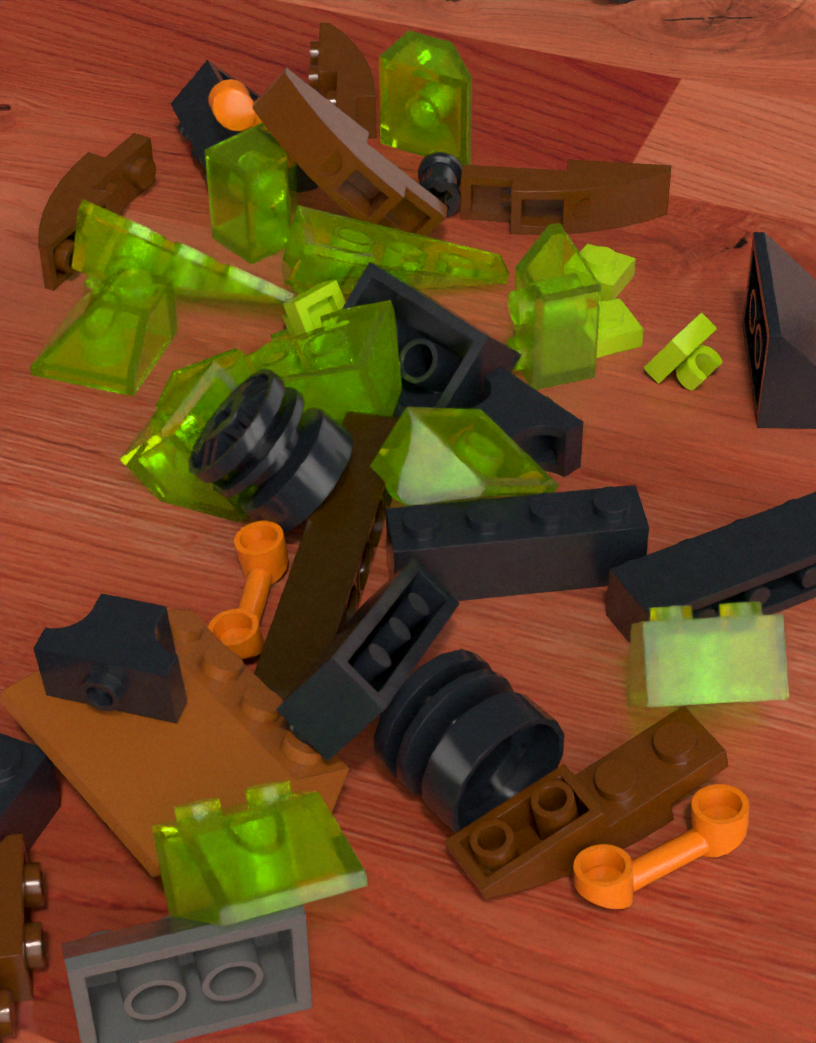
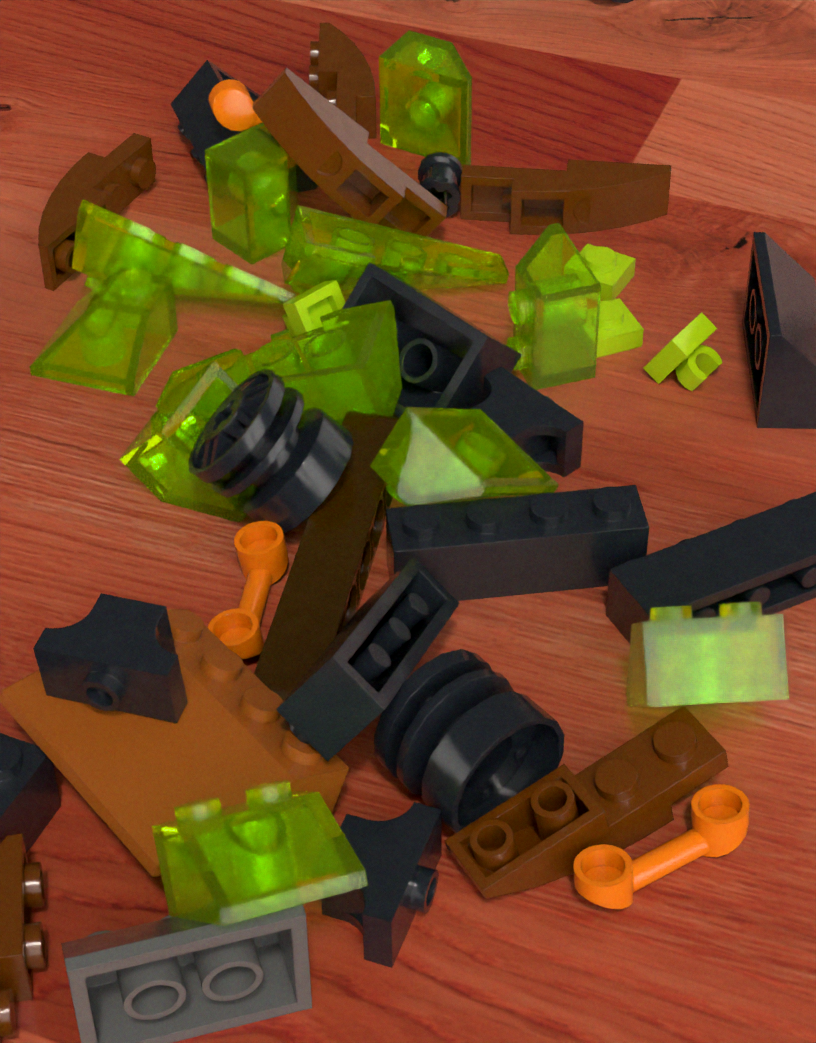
(400, 875): none -> black brick

